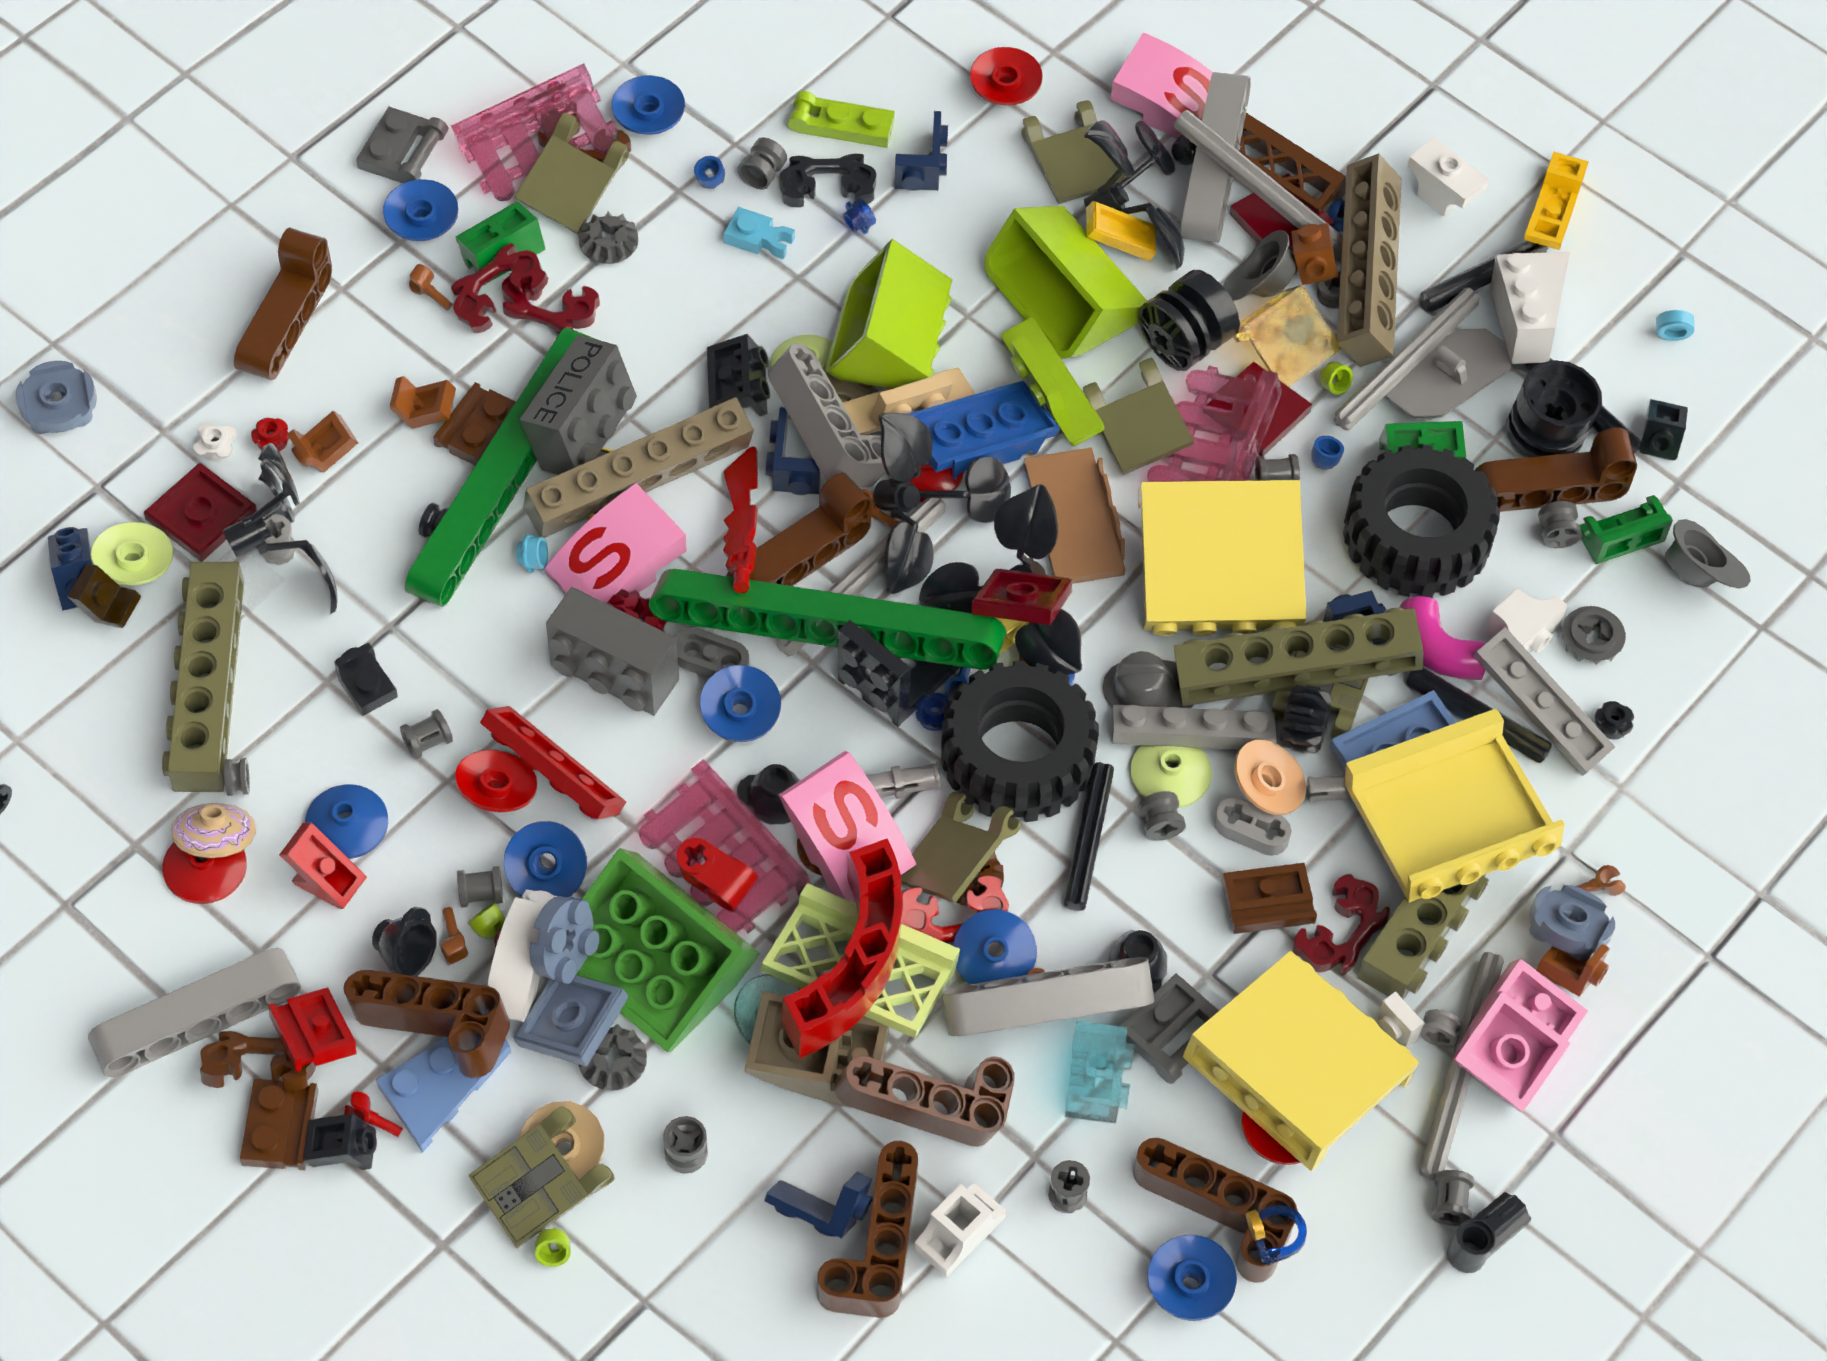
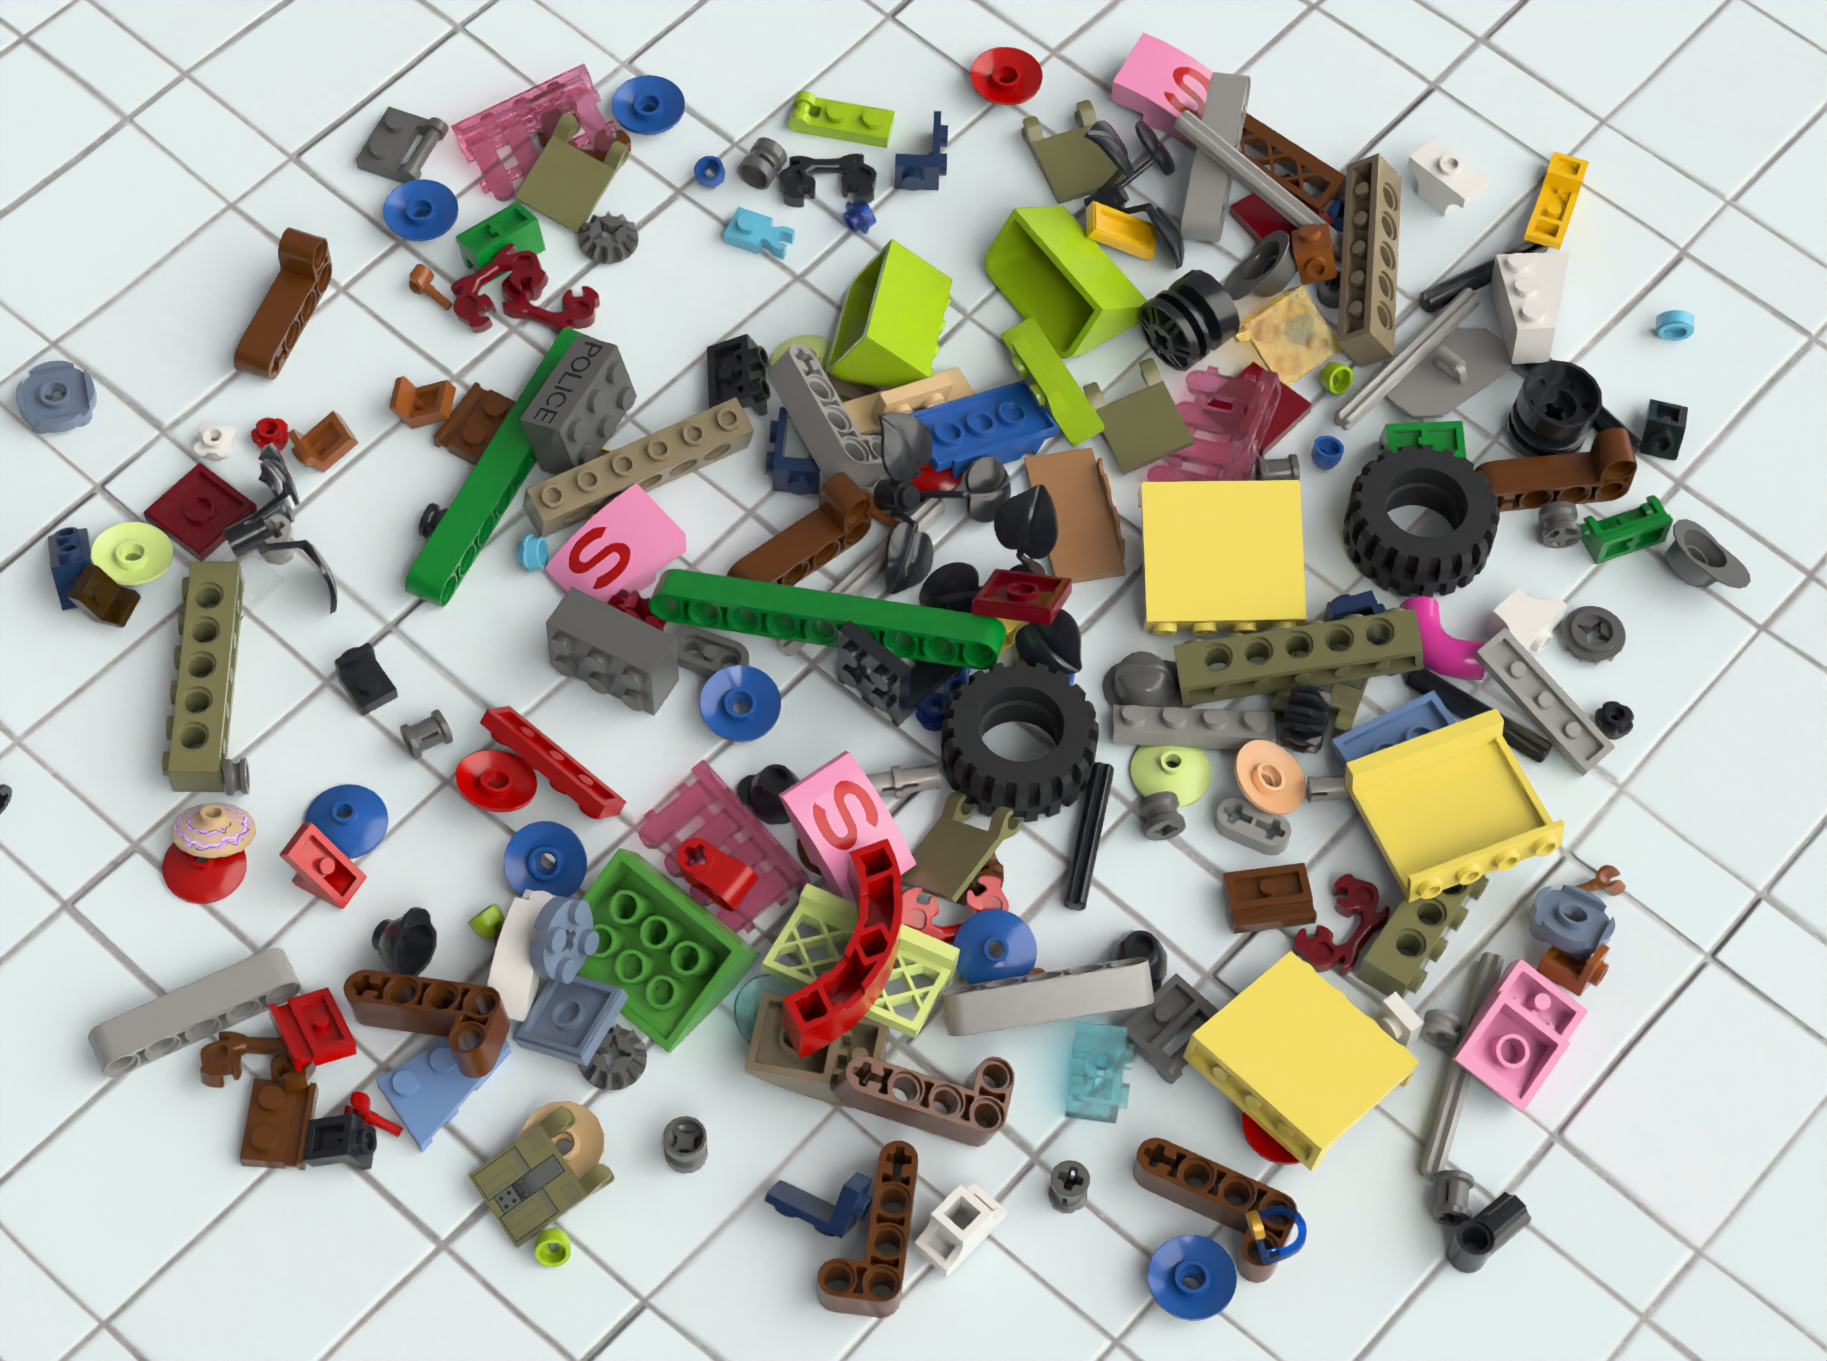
(453, 947): dark orange hand -> none
(480, 886): dark grey bush -> none
(742, 522): red sword -> none
(1183, 150): black piece -> none

